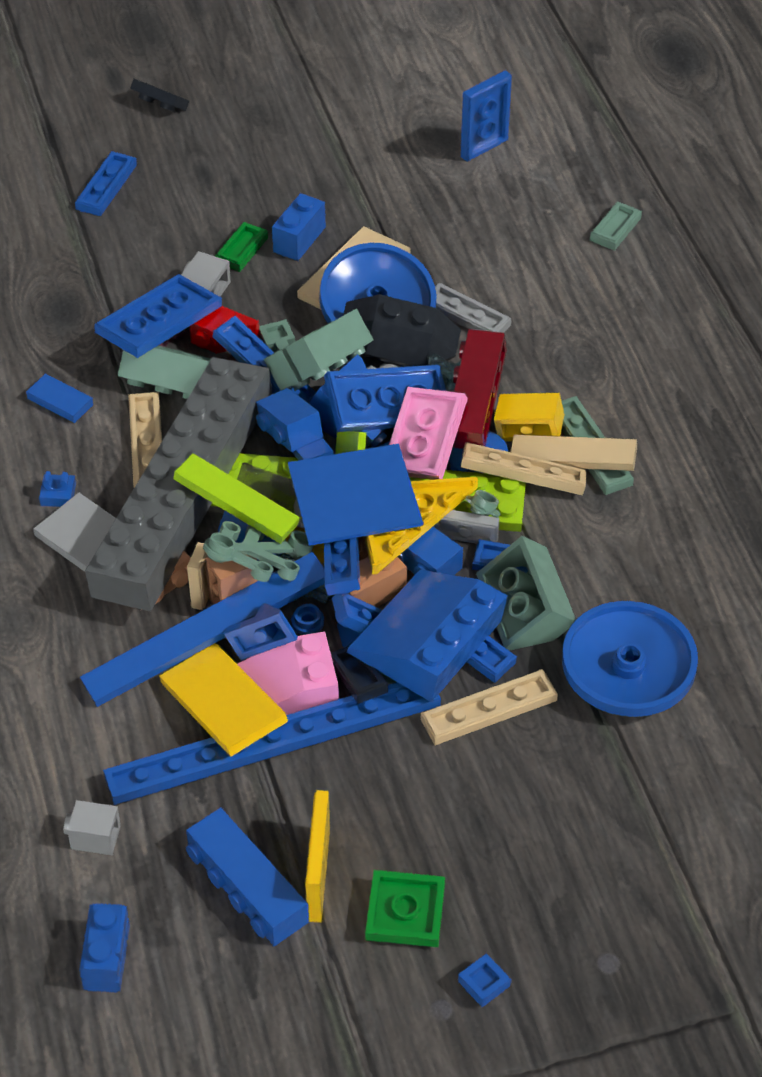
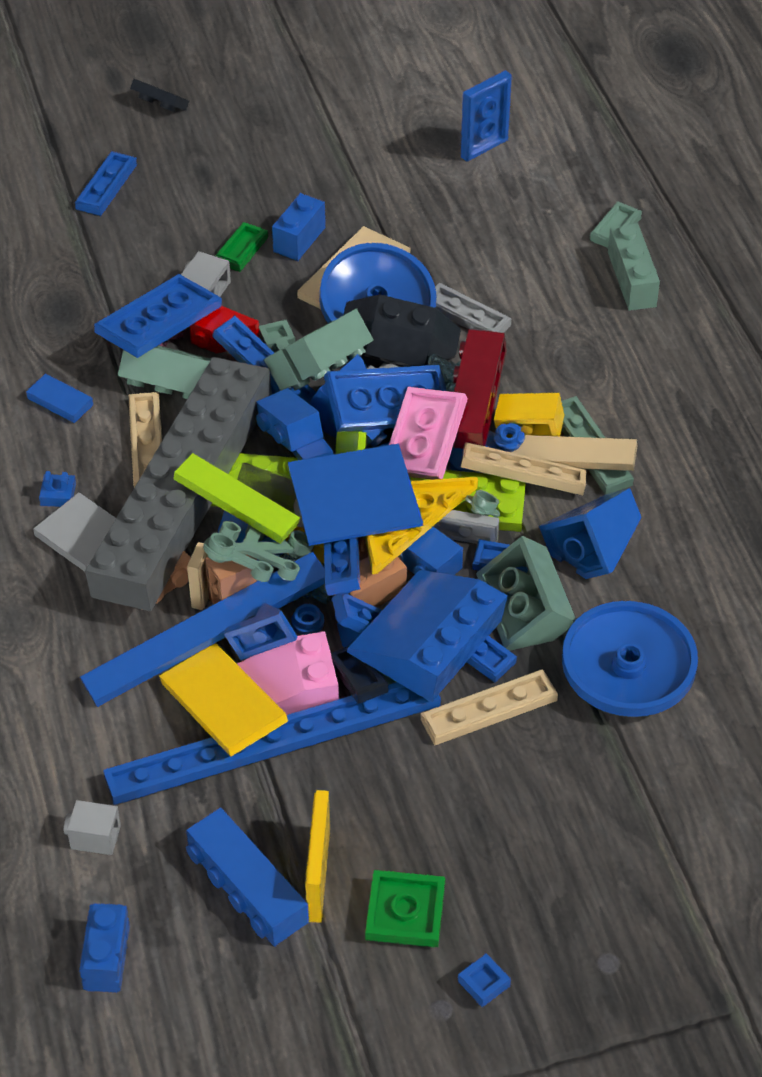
(505, 443): none -> blue plate
(594, 533): none -> blue slope
(633, 266): none -> sand green brick

